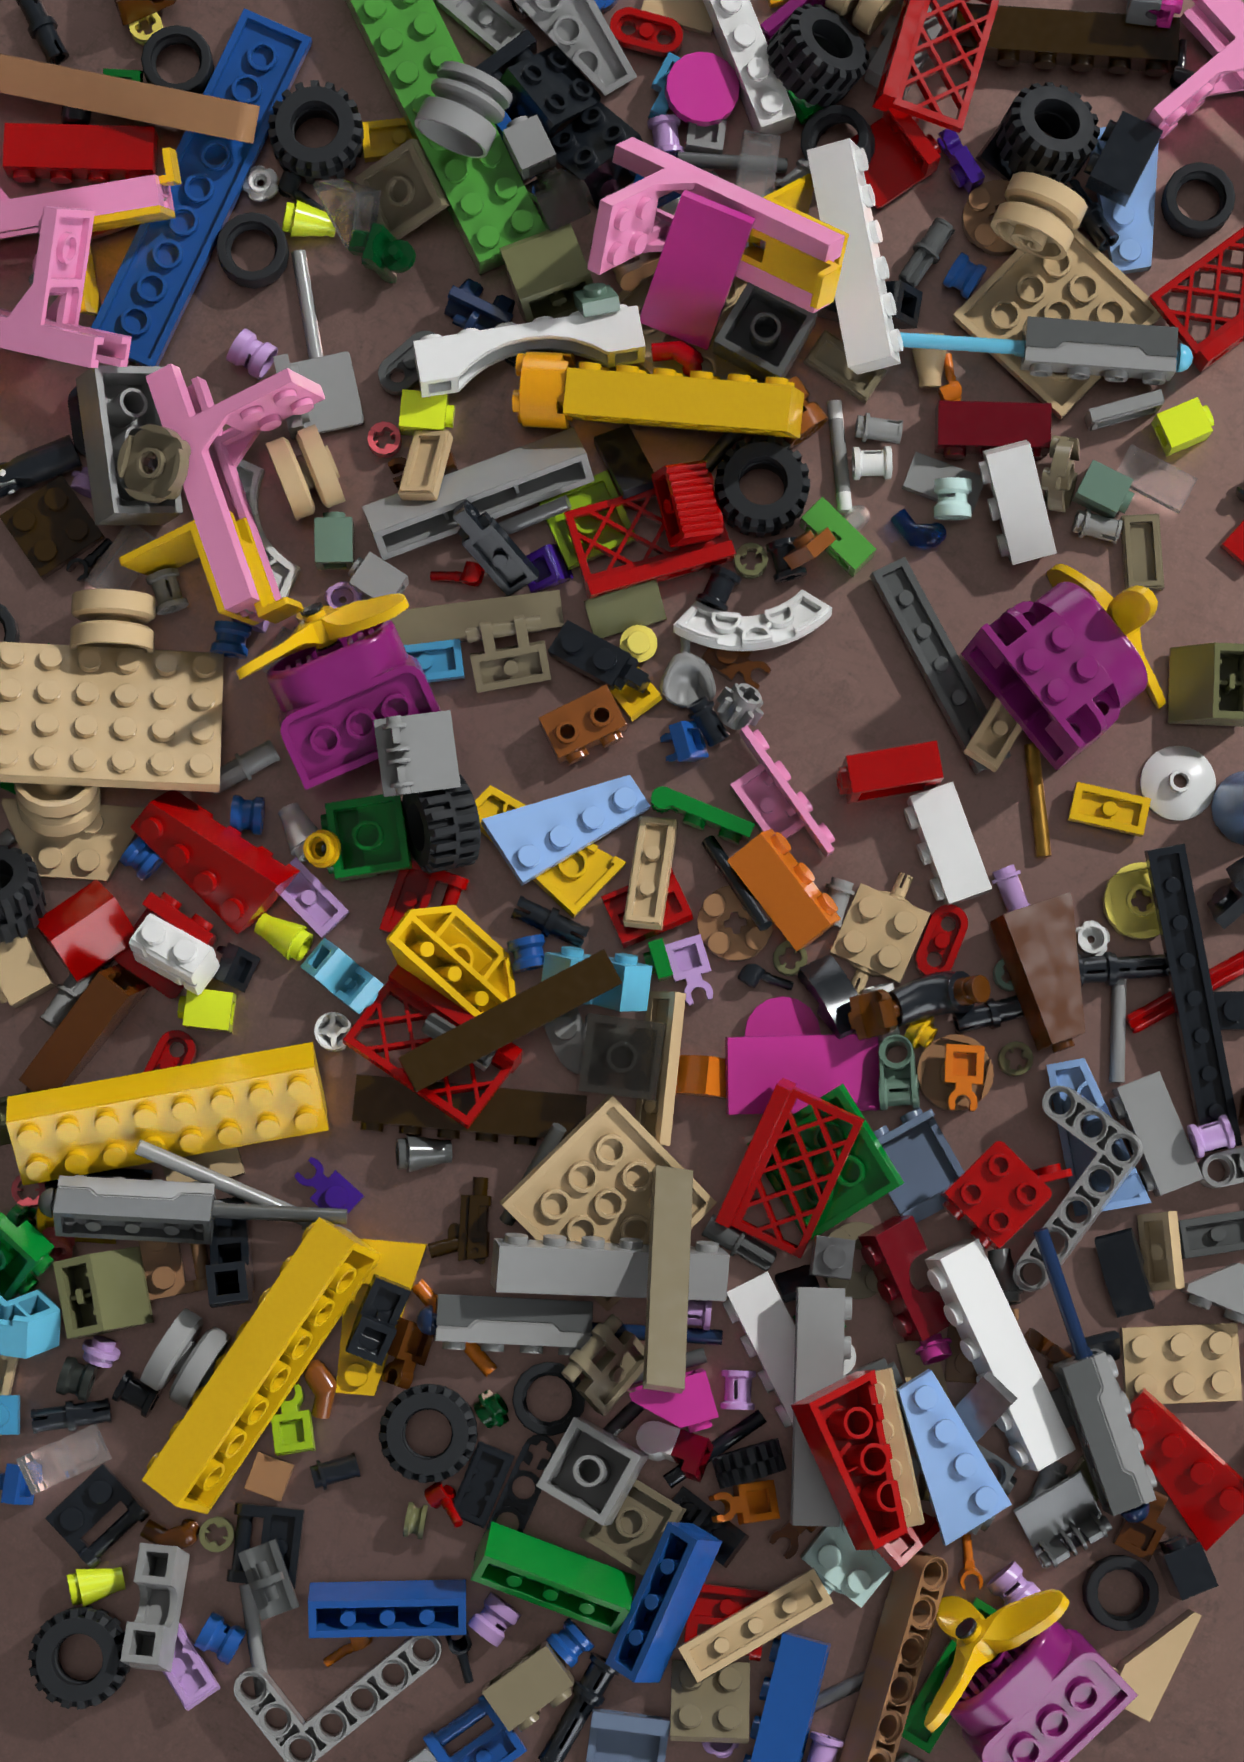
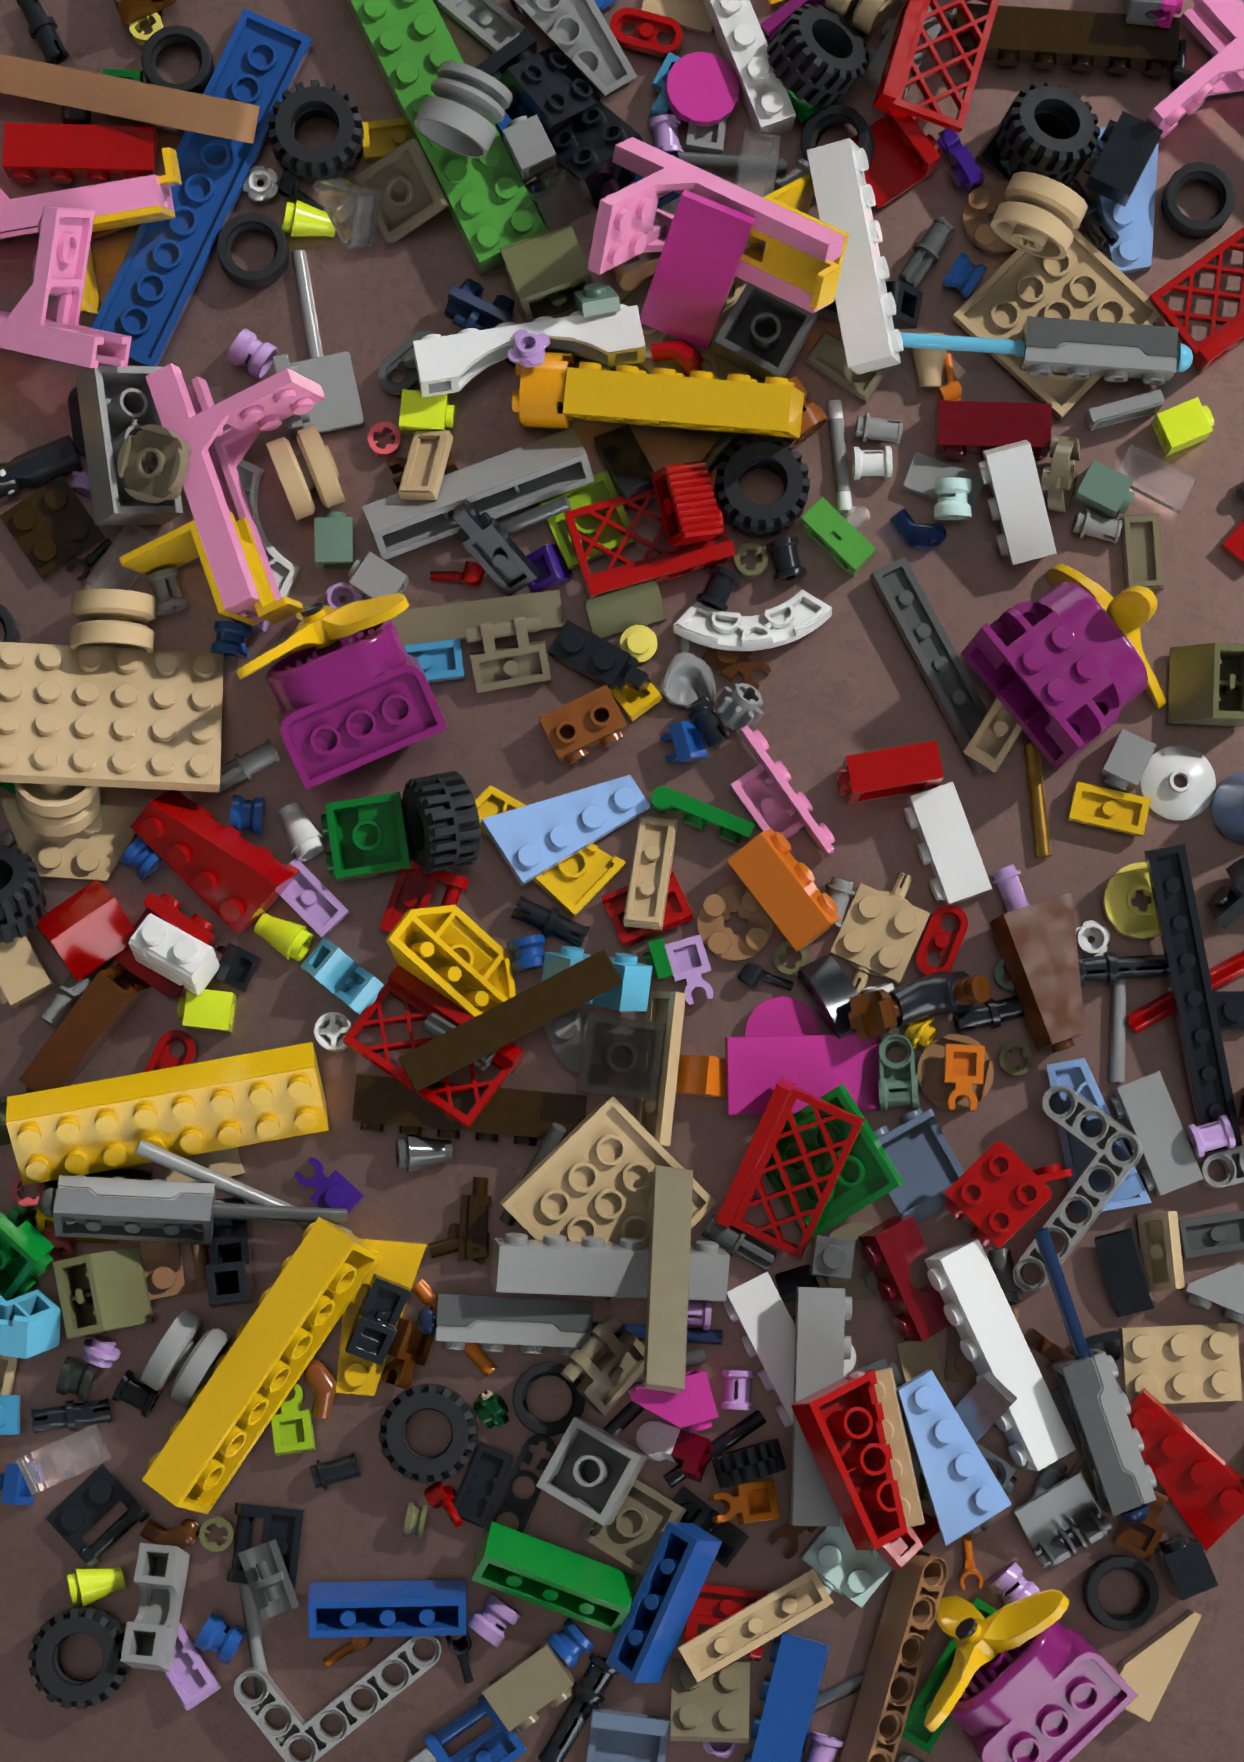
(269, 1476): medium nougat tile -> none
(313, 848): yellow plate -> none
(382, 252): dark green hips -> none
(417, 753): light grey hinge -> none
(528, 357): none -> lavender plate
(744, 895): black bar -> none
(808, 547): dark orange plate -> none
(934, 1349): dark pink plate -> none
(1126, 761): none -> light grey brick

